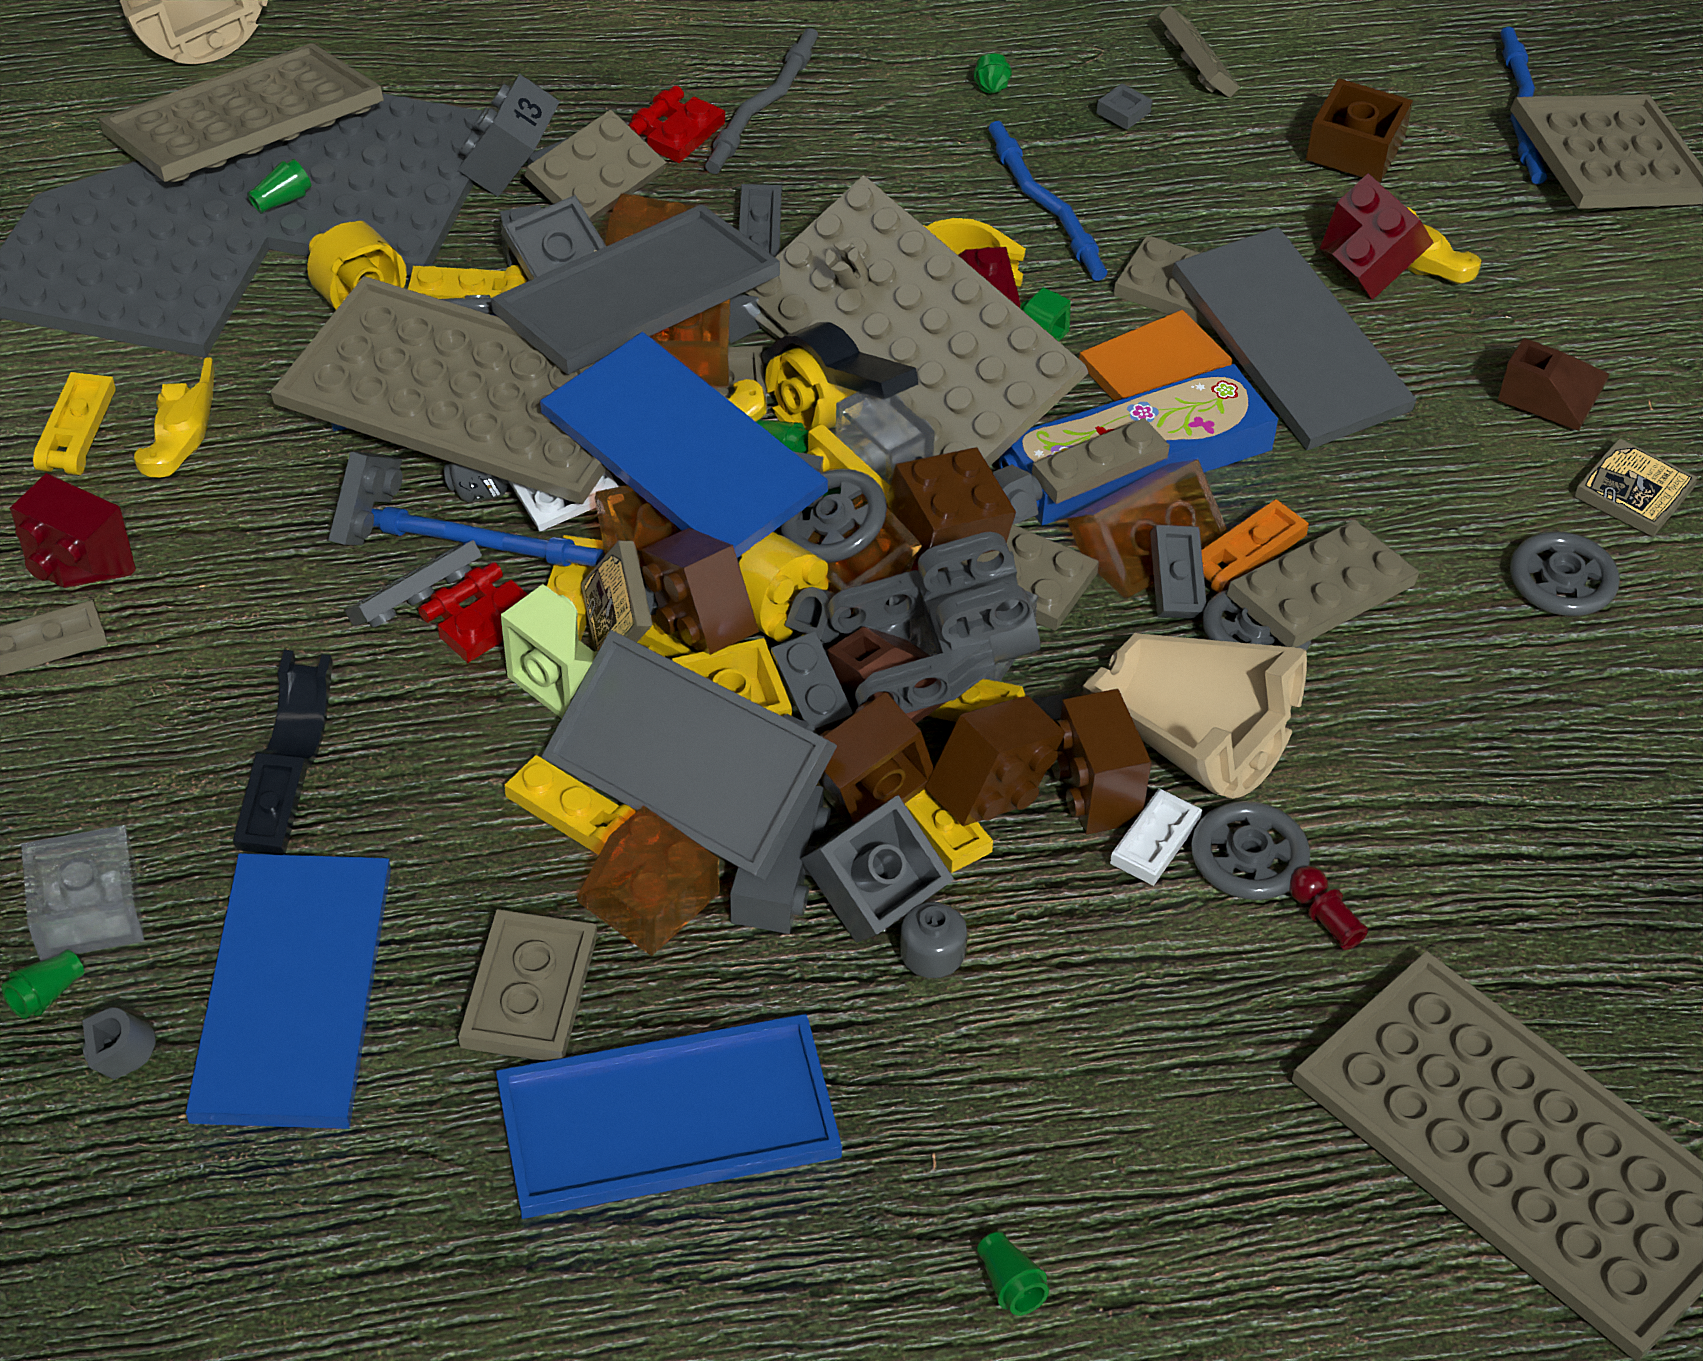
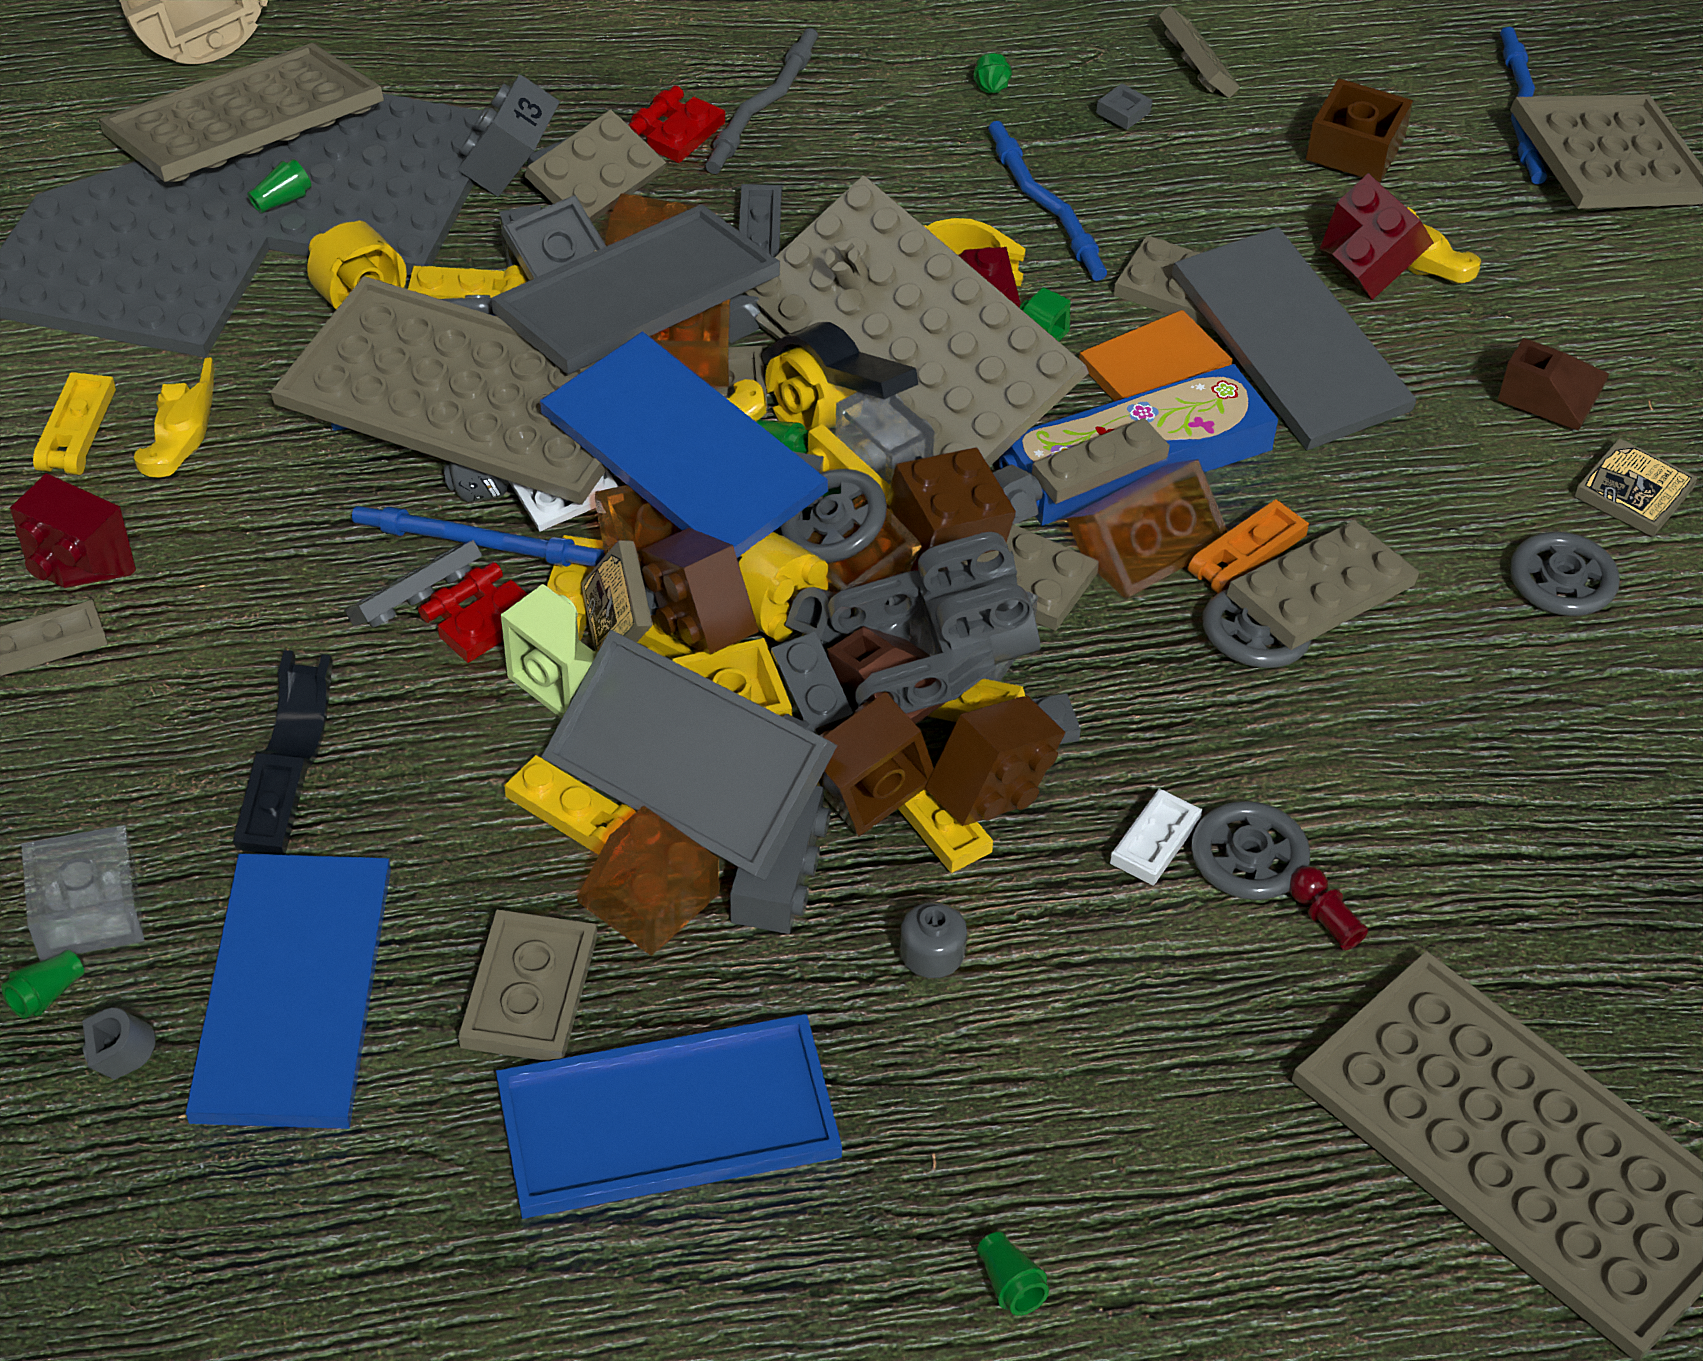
(366, 481): dark grey plate -> none
(877, 869): dark grey slope -> none
(1101, 761): reddish brown brick -> none
(1178, 571): dark grey plate -> none
(1209, 704): tan cone -> none

